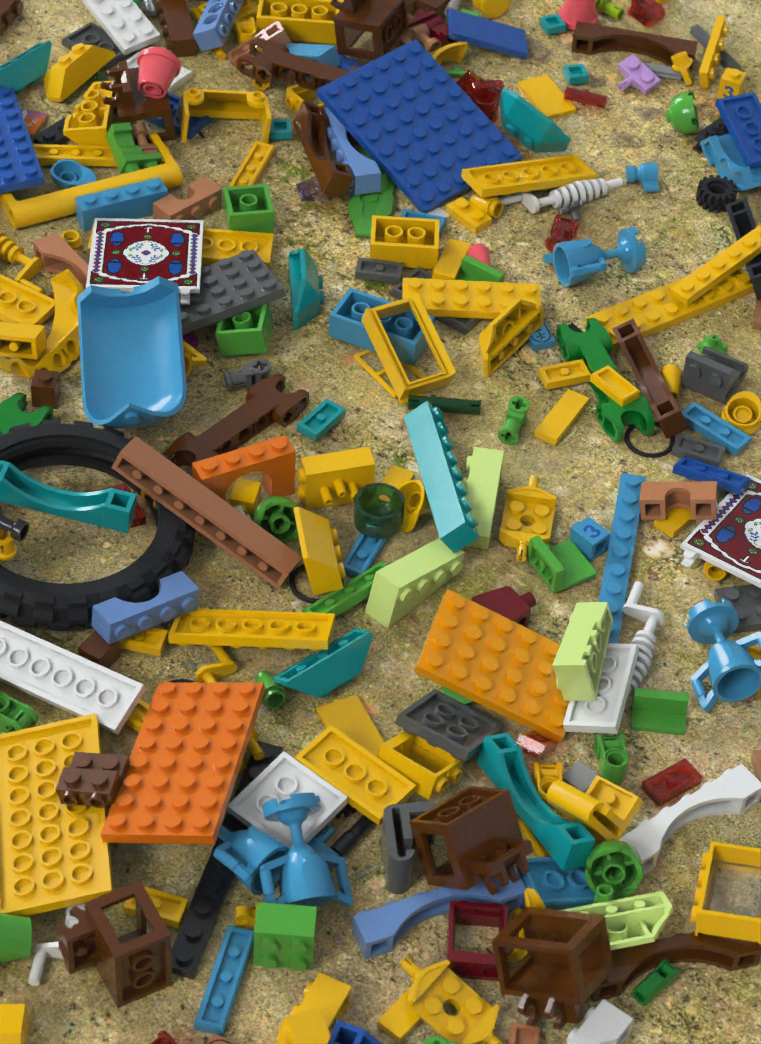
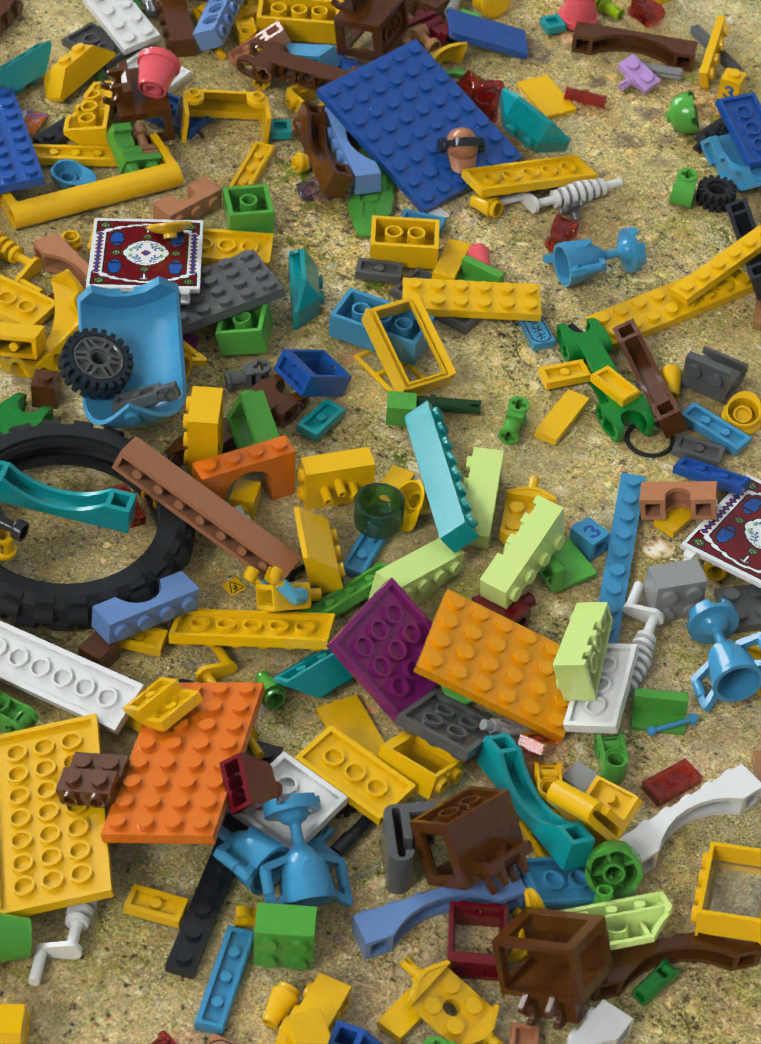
(95, 363): none -> wheel
(123, 202): dark azure brick -> none
(127, 964): reddish brown piece -> none
(147, 396): none -> dark grey hinge
(162, 704): none -> yellow slope
(169, 229): none -> yellow dish
(203, 425): none -> yellow brick
(234, 586): none -> yellow sticker
(248, 783): none -> dark red torso
(251, 419): none -> bright green window
(277, 518): bright green cylinder -> none
(279, 594): none -> torso
(280, 1003): none -> yellow cone
(300, 162): none -> yellow plate
(312, 373): none -> blue window
(383, 648): none -> magenta plate
(398, 406): none -> bright green panel
(461, 148): none -> nougat cap
(468, 215): yellow plate -> none
(501, 726): none -> light grey piece
(508, 333): yellow wedge -> none
(524, 553): none -> yellowish green wedge
(575, 74): teal plate -> none
(646, 173): dark azure piece -> none
(674, 588): none -> light grey brick
(681, 63): yellow piece -> none
(684, 188): none -> bright green piece
(692, 719): none -> dark azure hinge
(714, 343): bright green plant -> none

